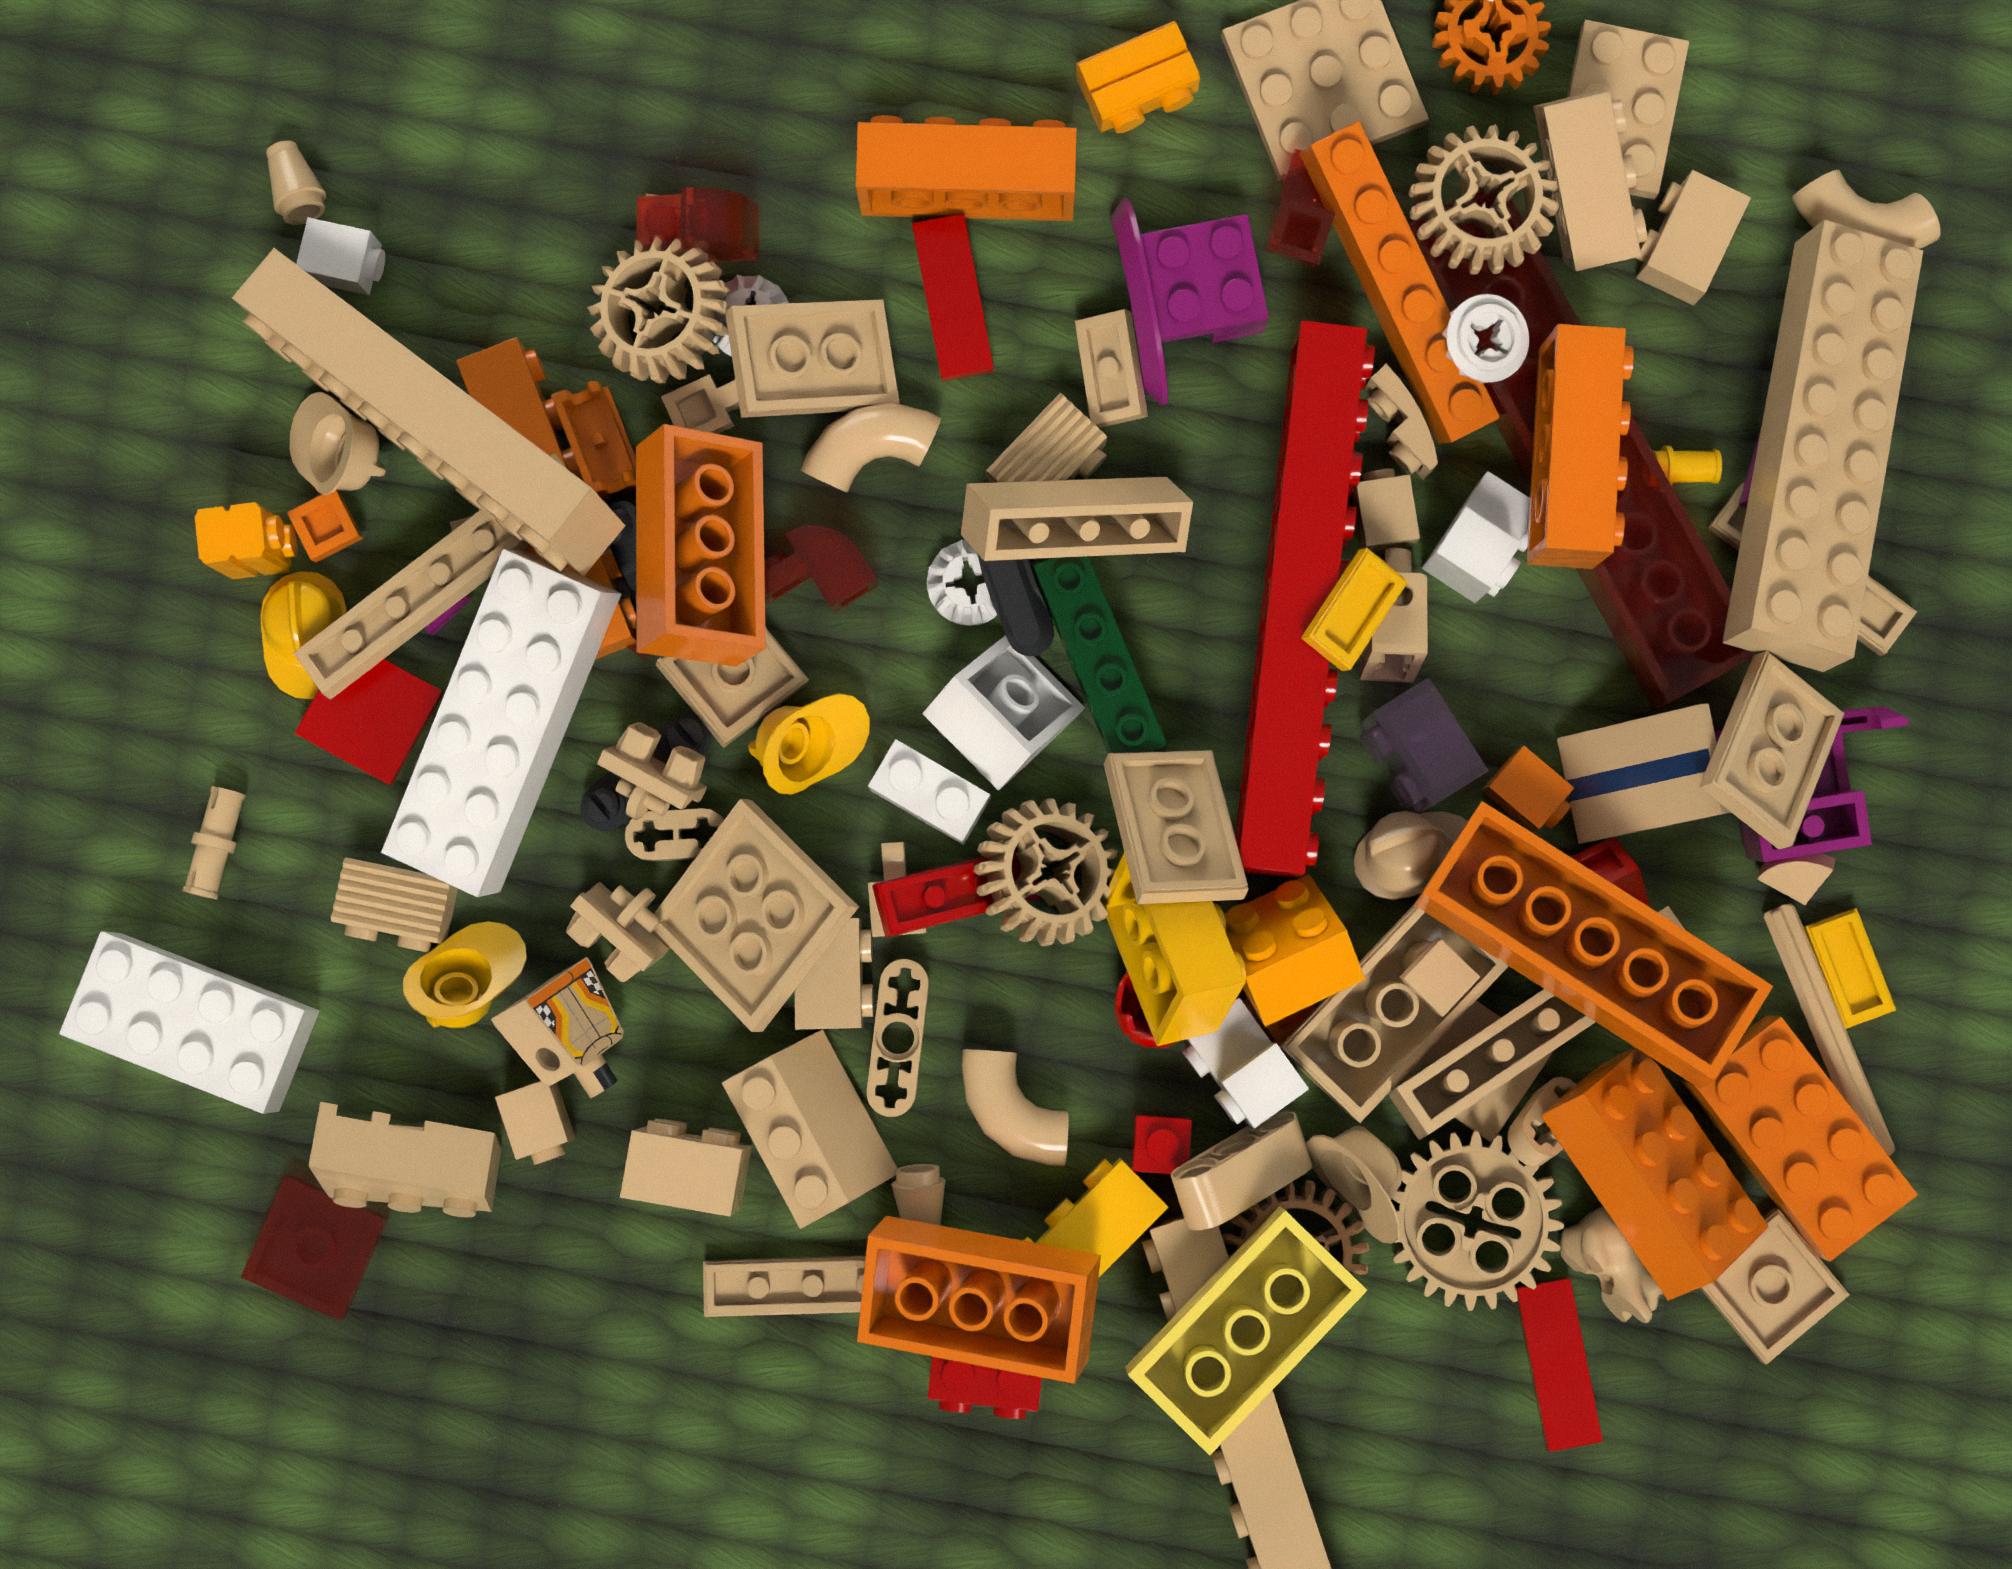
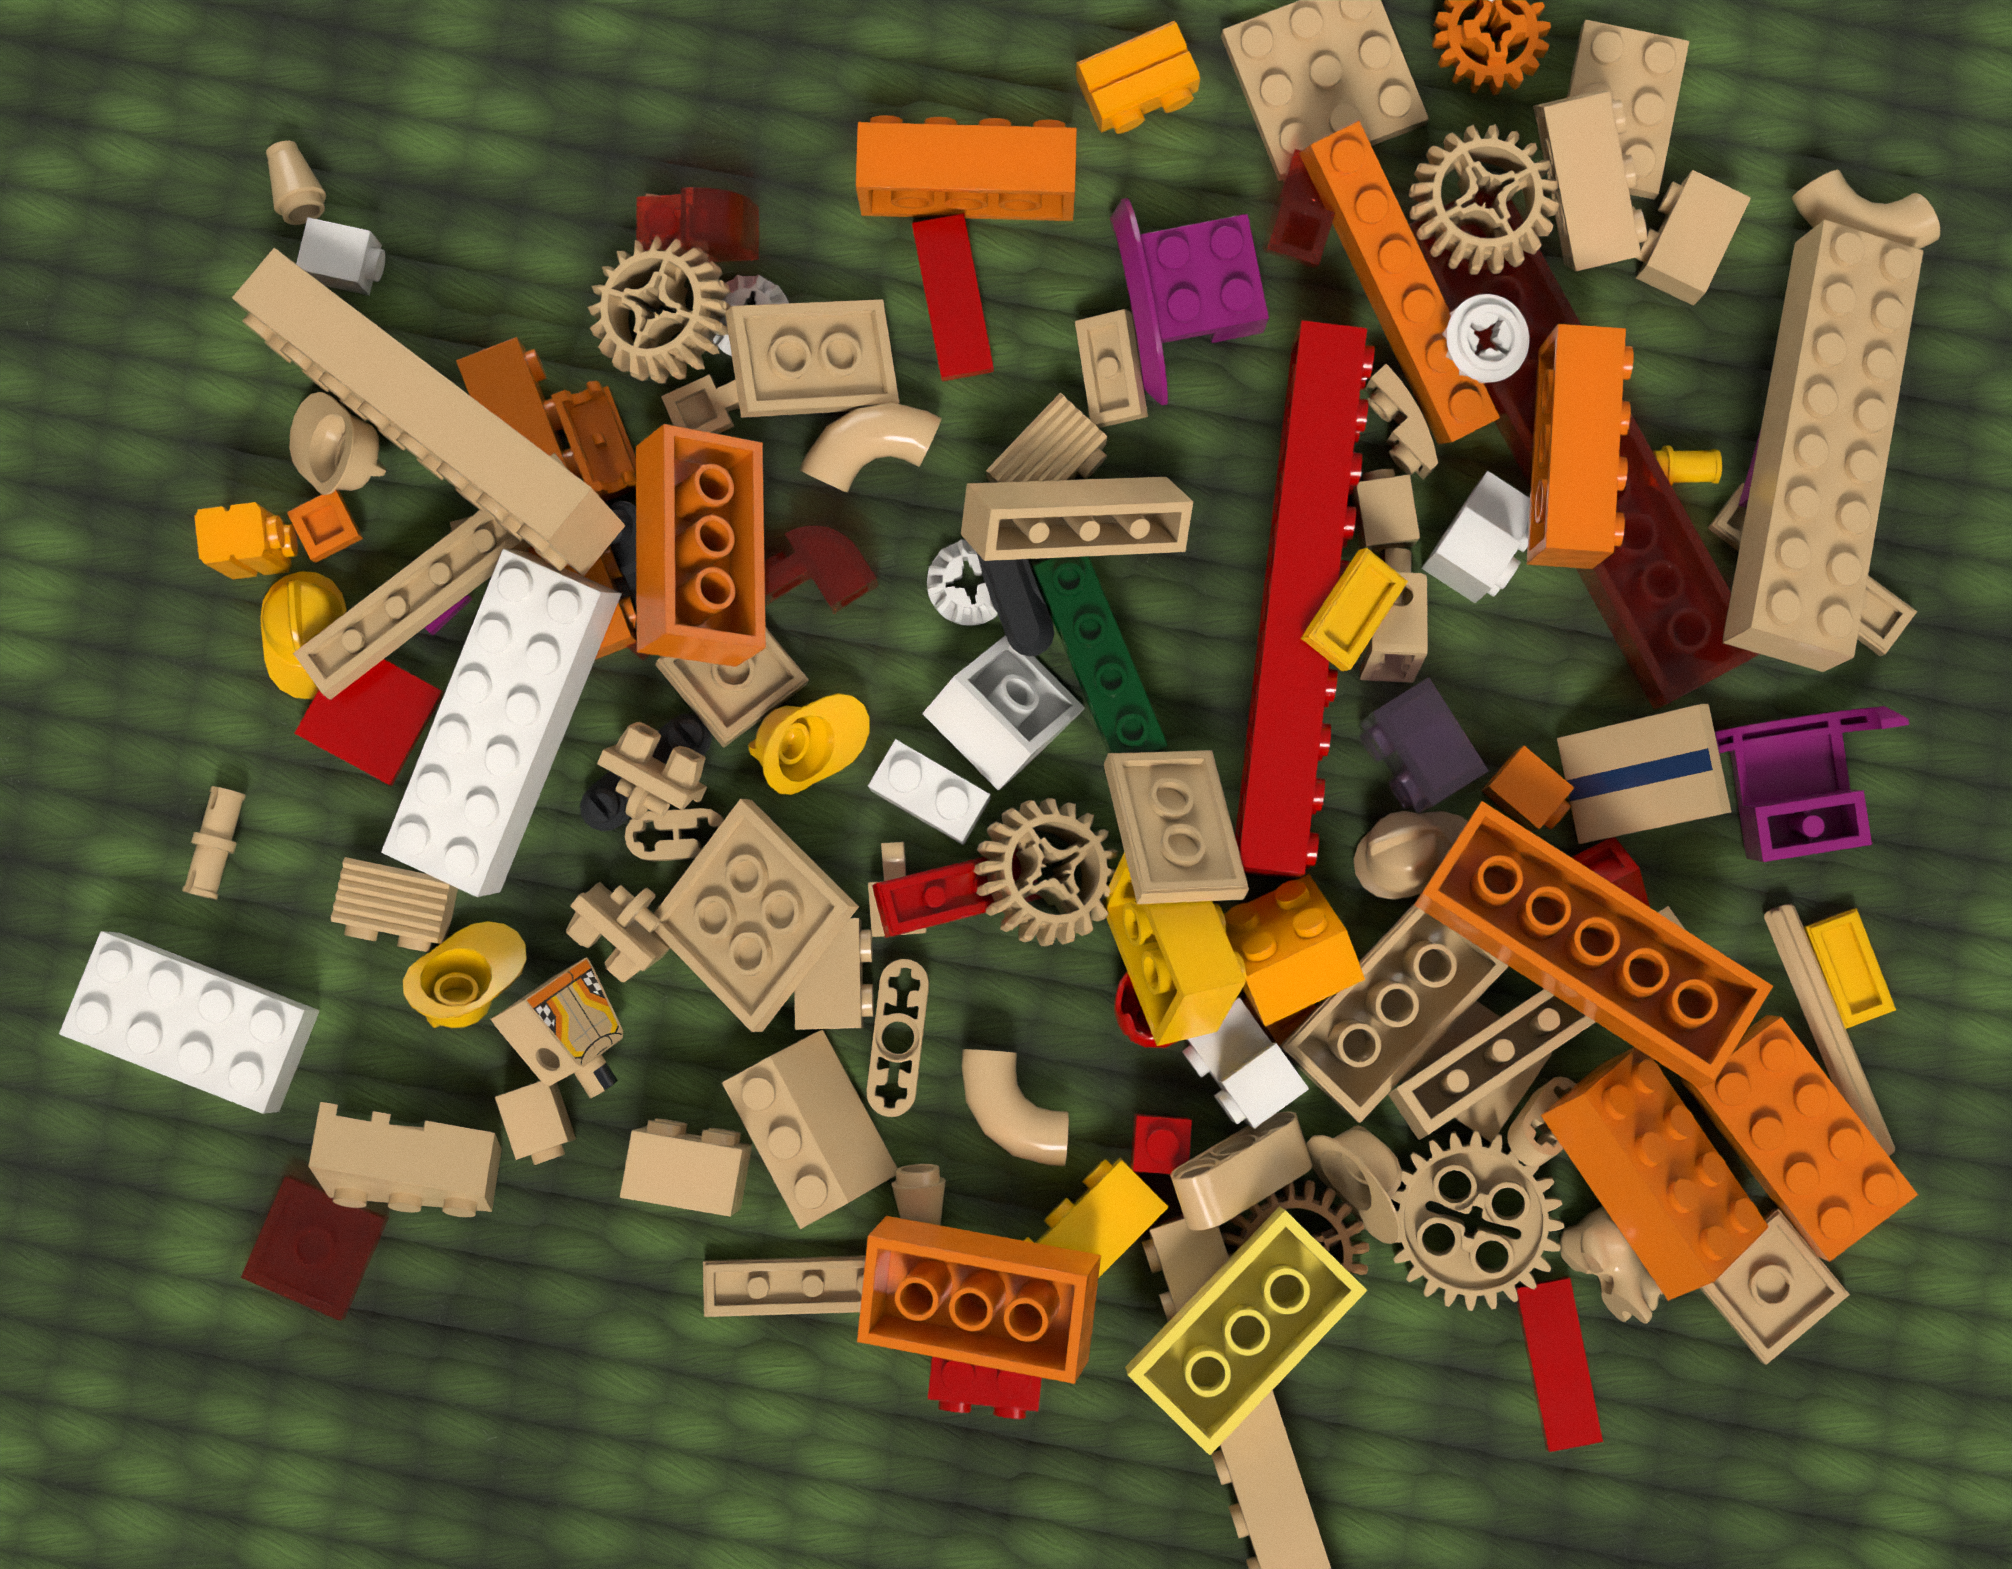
(1439, 977): tan tile -> none
(1772, 750): tan tile -> none
(1797, 876): tan tile -> none

